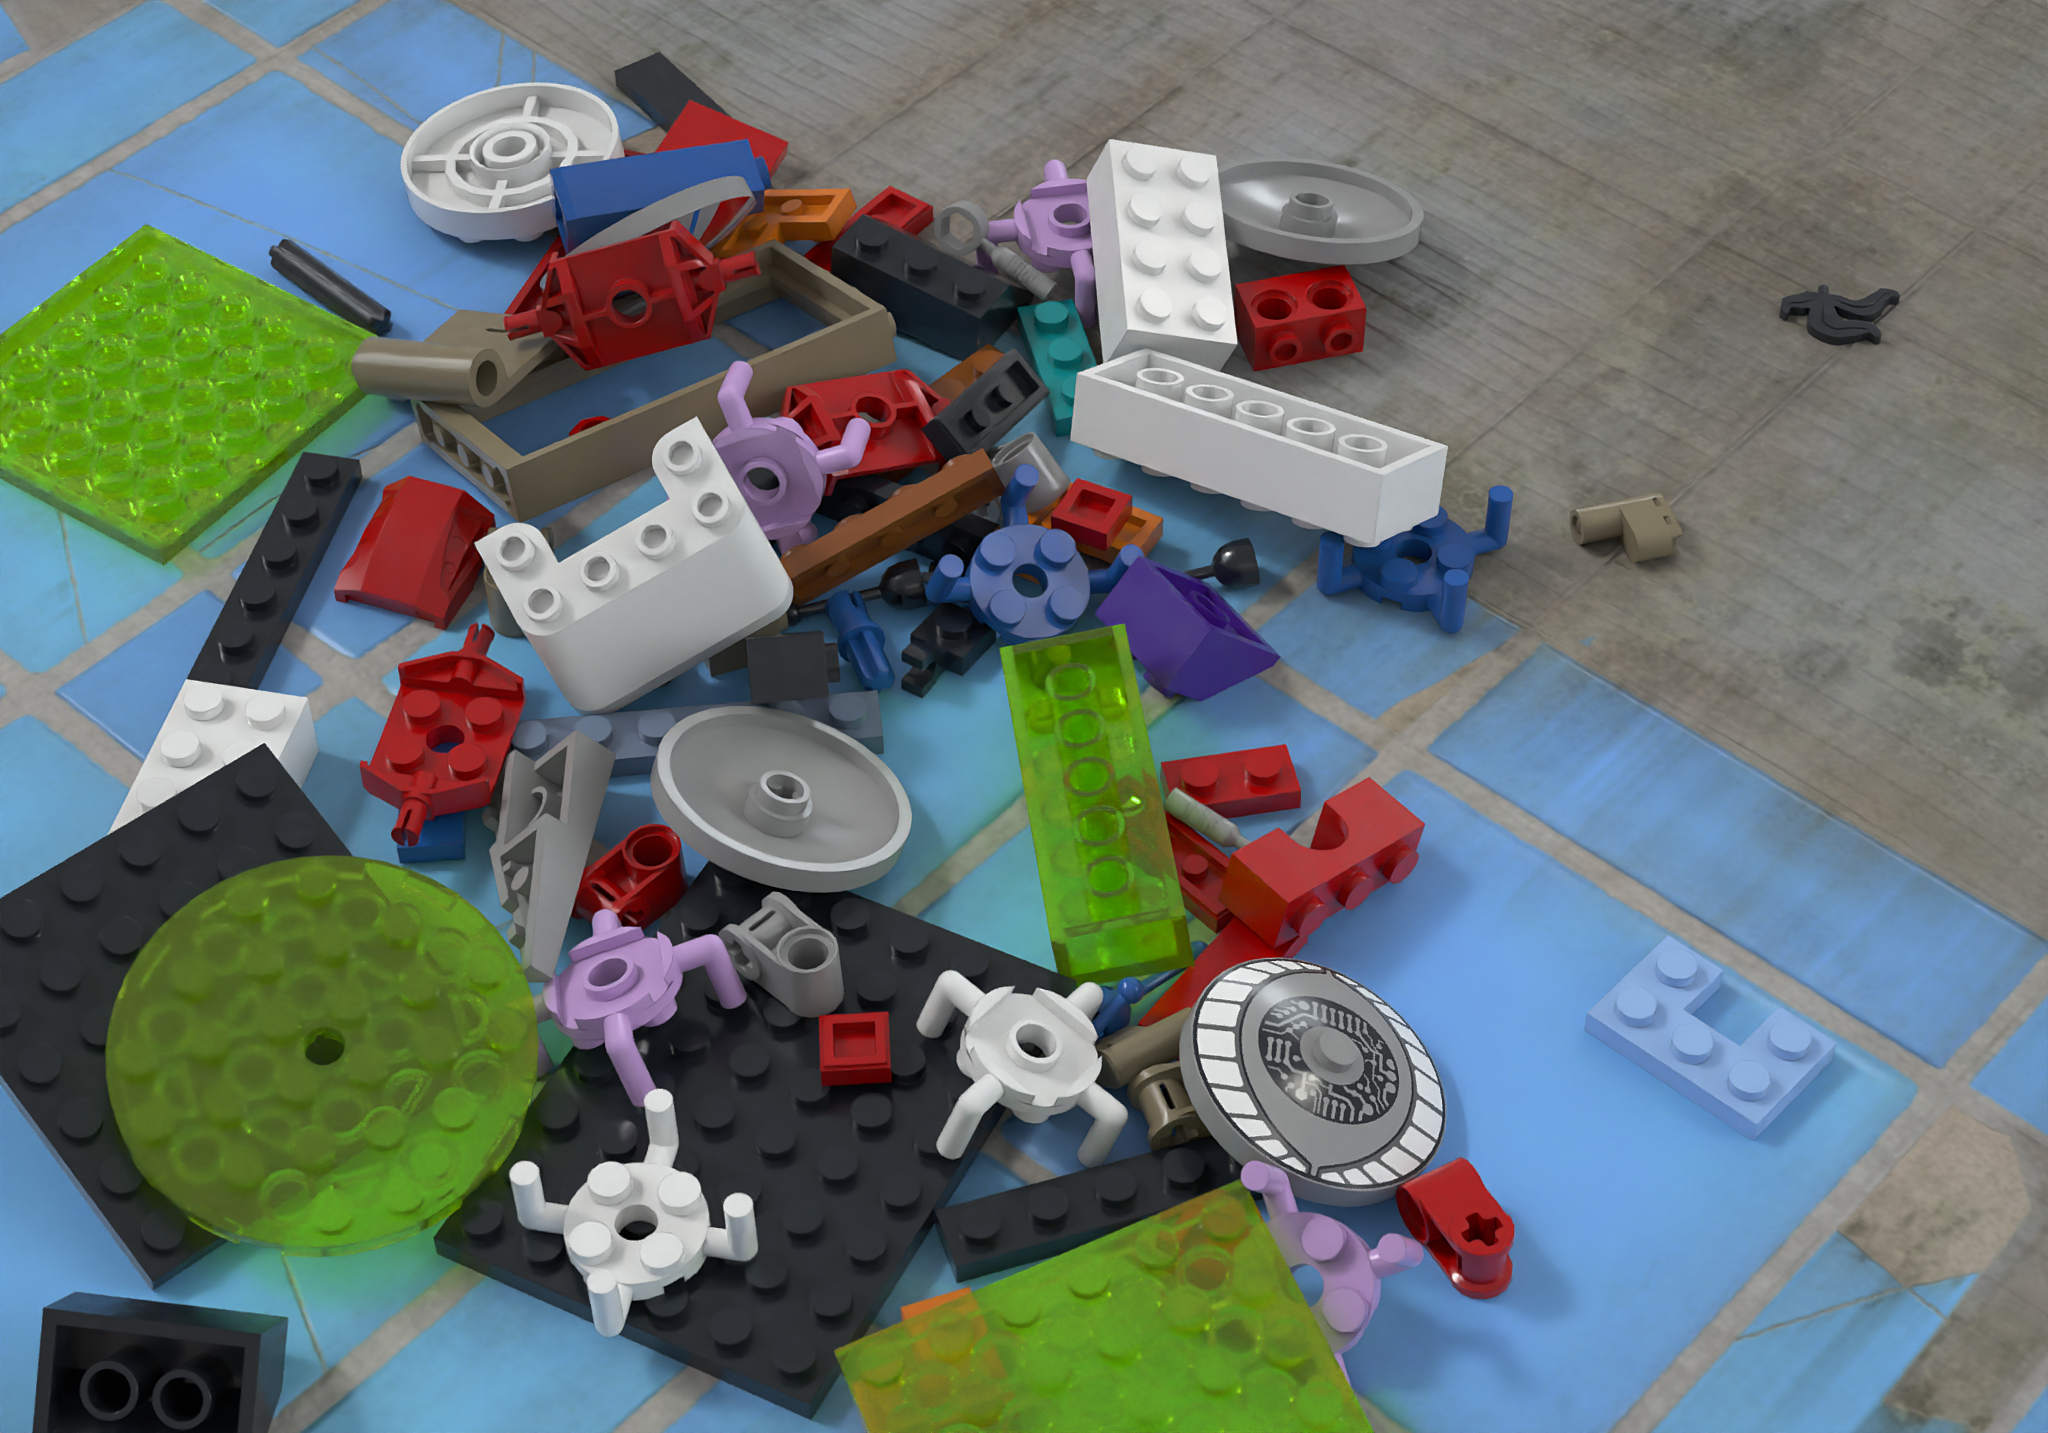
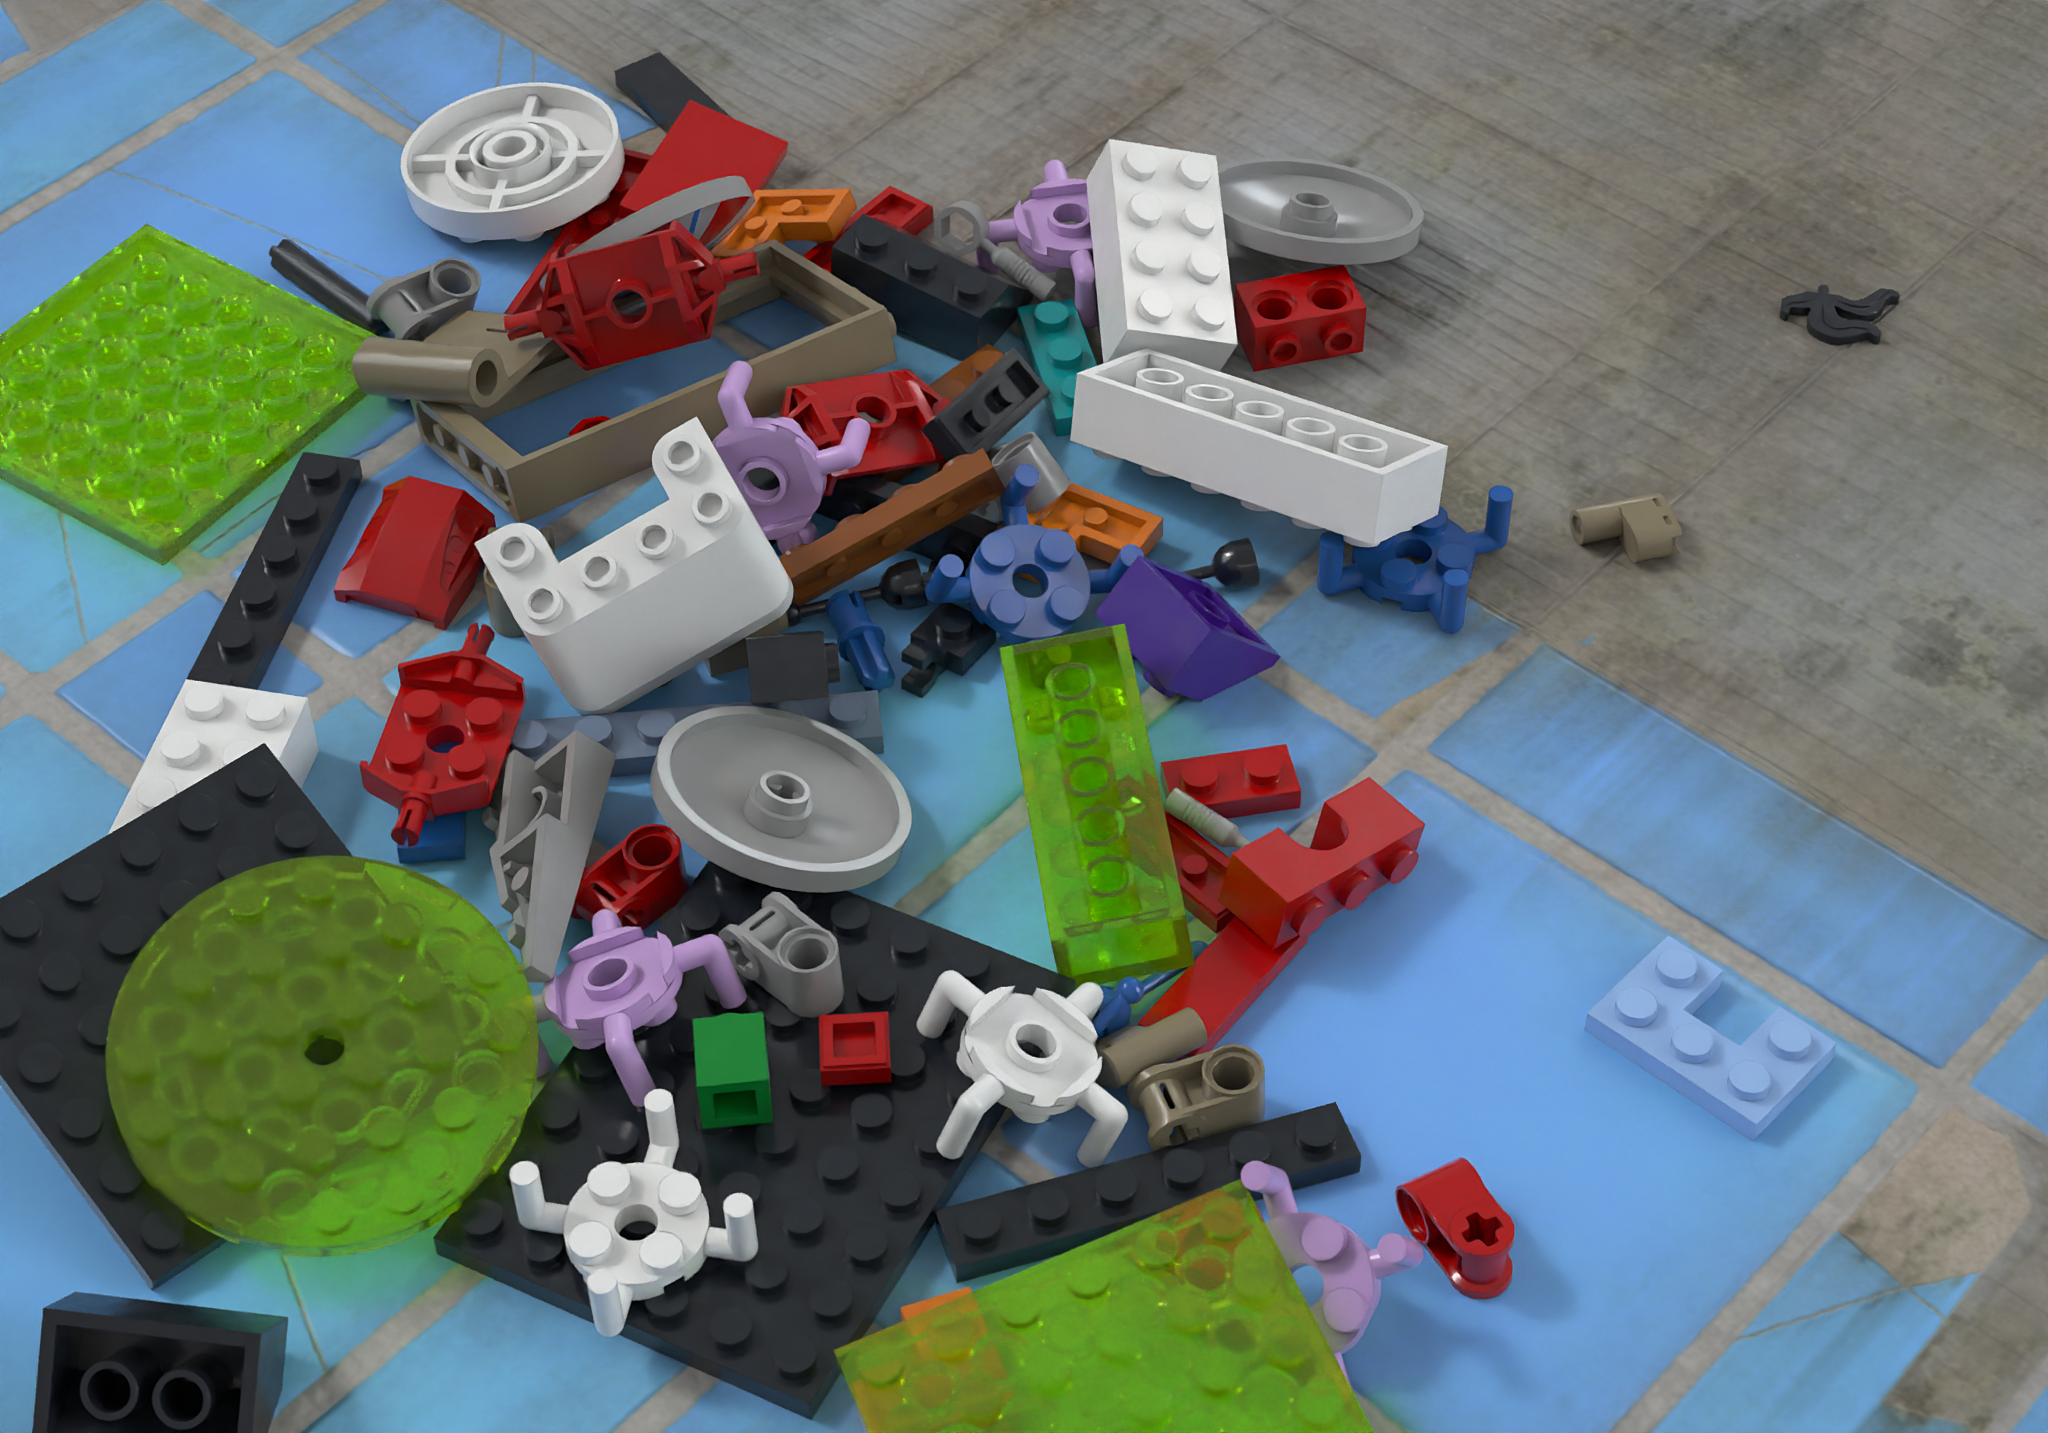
(425, 298): none -> light grey piece
(606, 191): blue slope -> none
(732, 1070): none -> green brick
(1092, 514): red plate -> none
(1313, 1080): dish -> none

